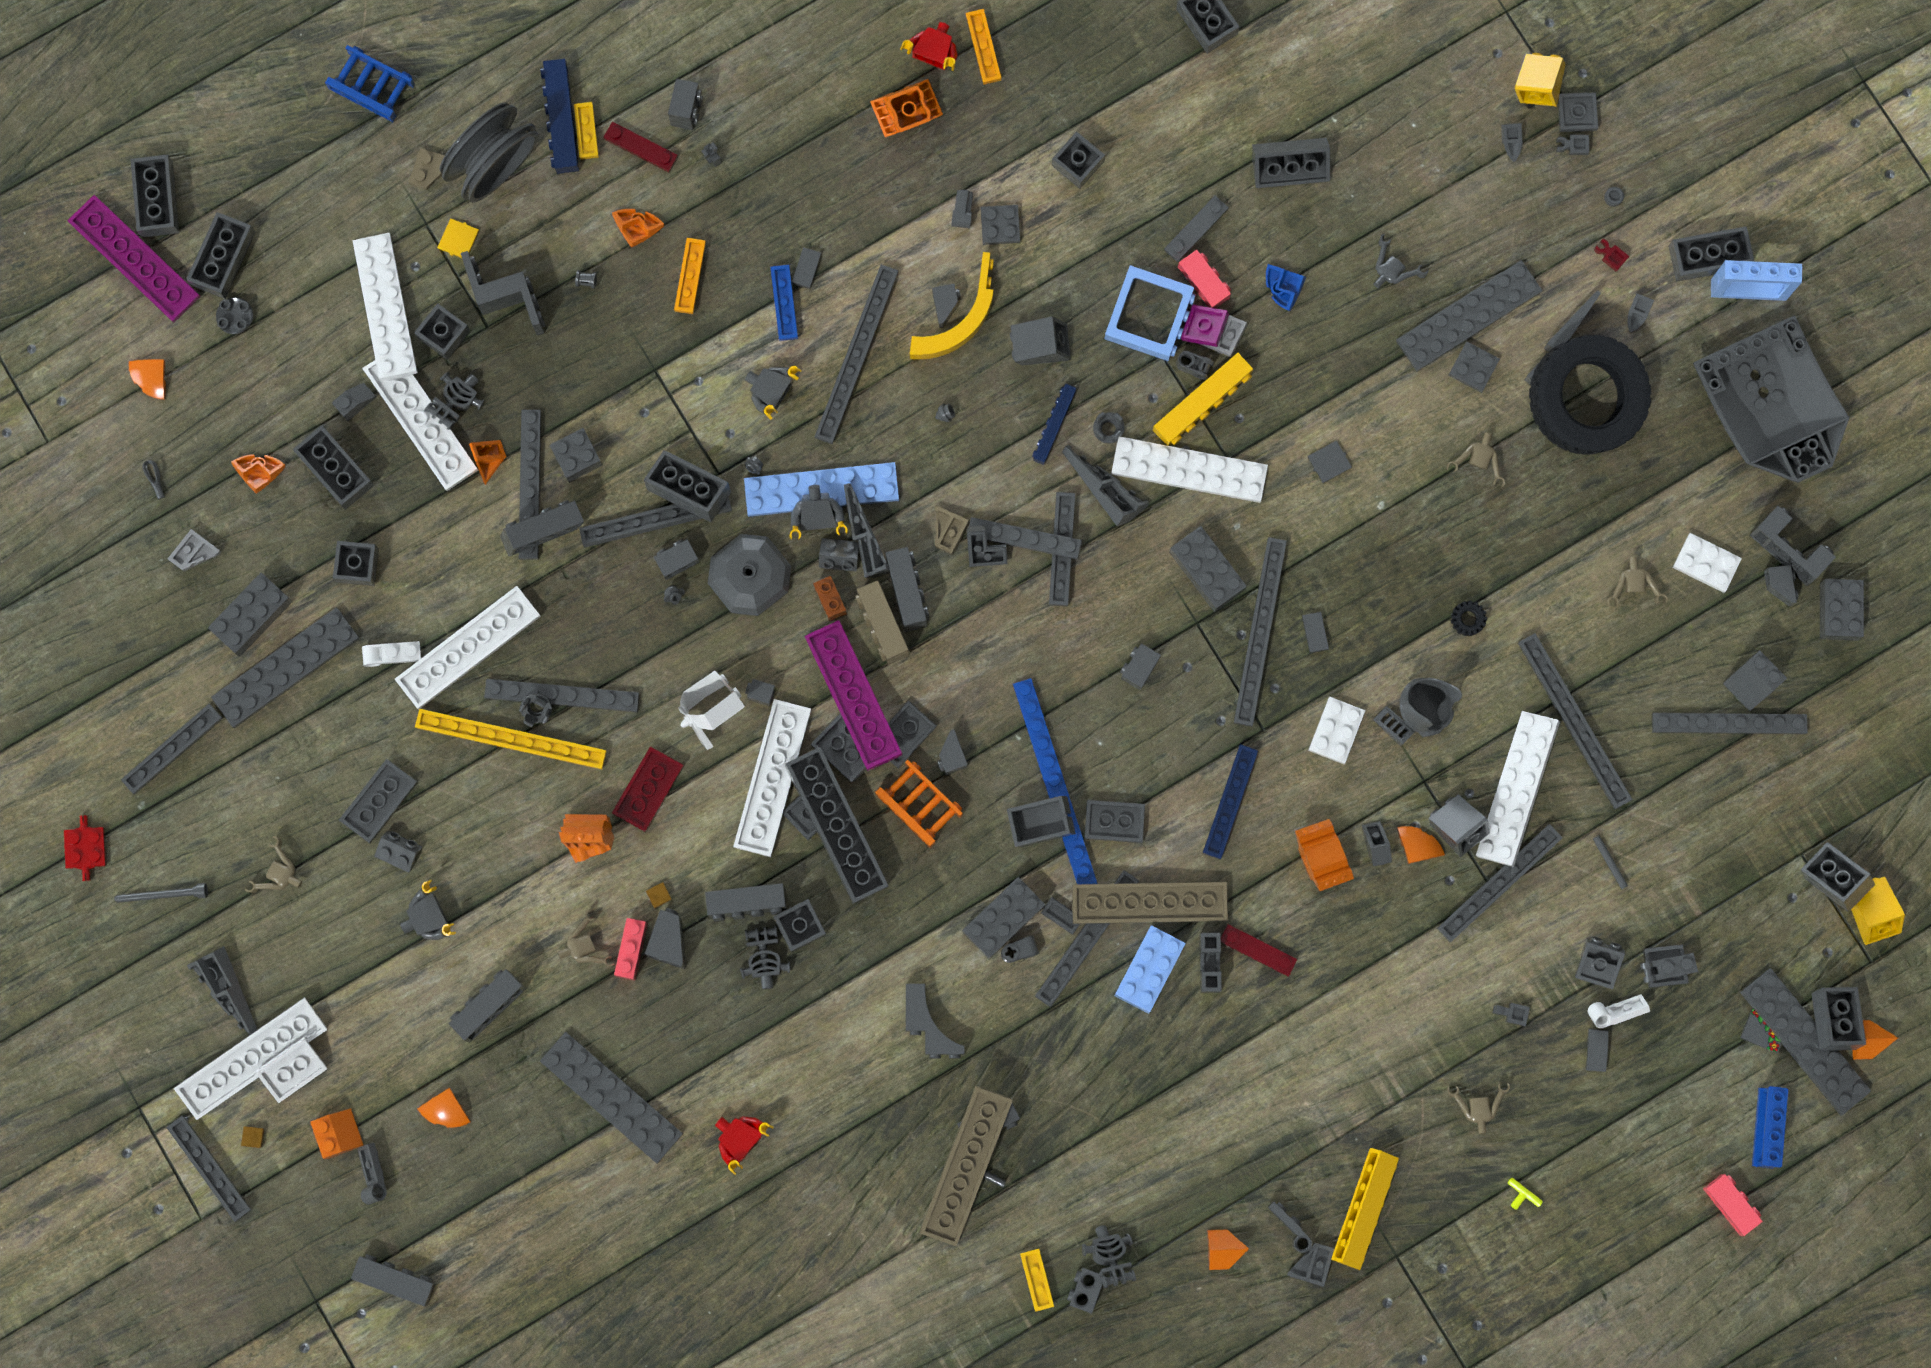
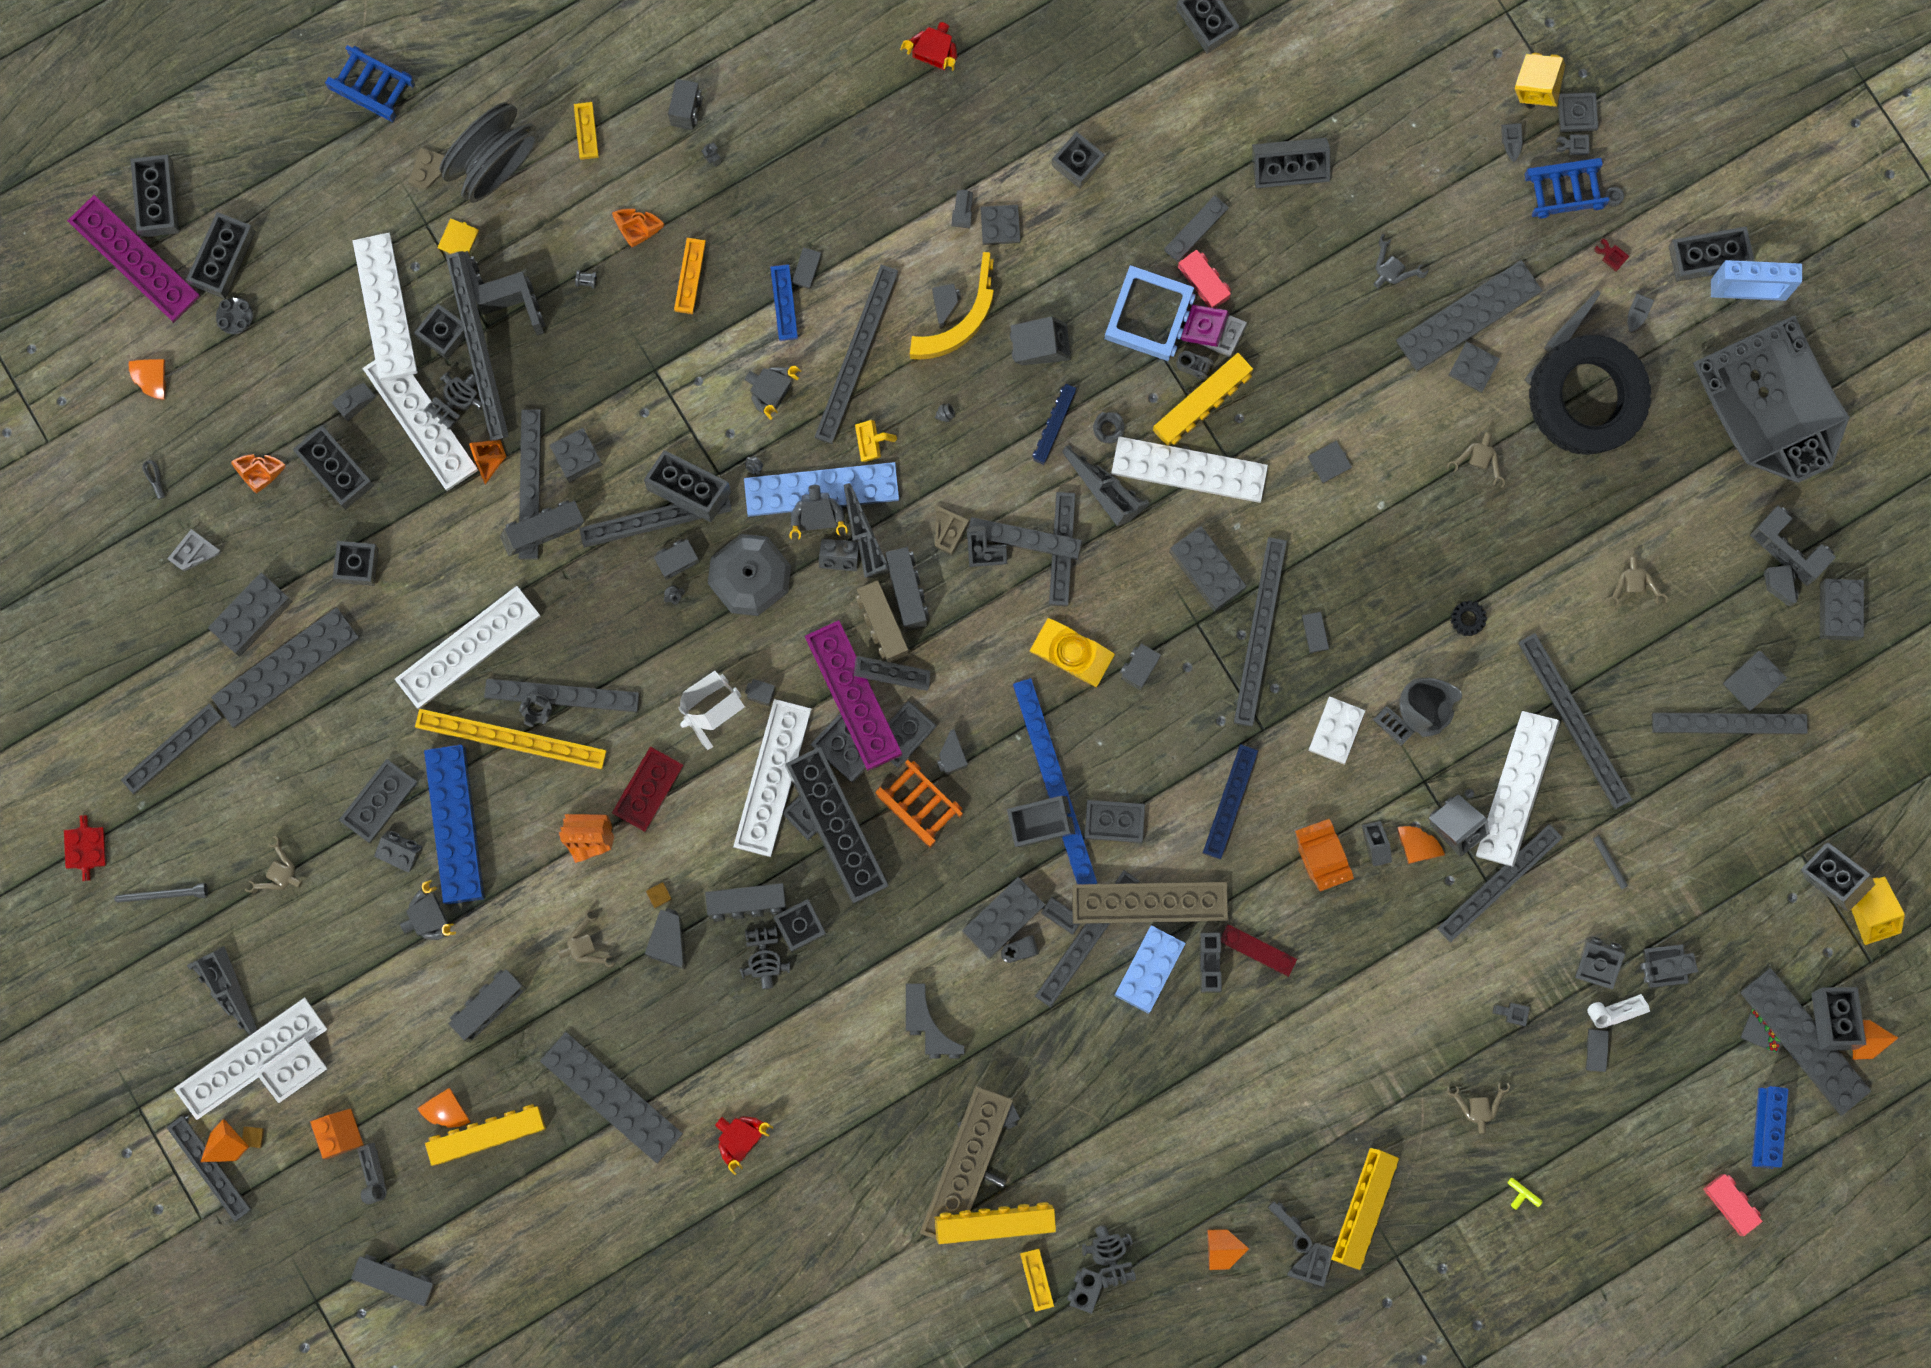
(223, 1144): none -> orange slope
(390, 653): white plate -> none
(454, 824): none -> blue brick
(477, 345): none -> dark grey plate
(485, 1136): none -> yellow brick
(560, 116): dark blue brick -> none
(631, 949): coral brick -> none
(640, 147): dark red plate -> none
(829, 598): dark orange brick -> none
(869, 440): none -> yellow plate
(892, 673): none -> dark grey plate
(906, 108): orange slope -> none
(983, 46): light orange plate -> none
(995, 1223): none -> yellow brick
(1072, 652): none -> yellow slope
(1284, 286): blue brick -> none
(1571, 169): none -> blue fence
(1707, 562): white plate -> none

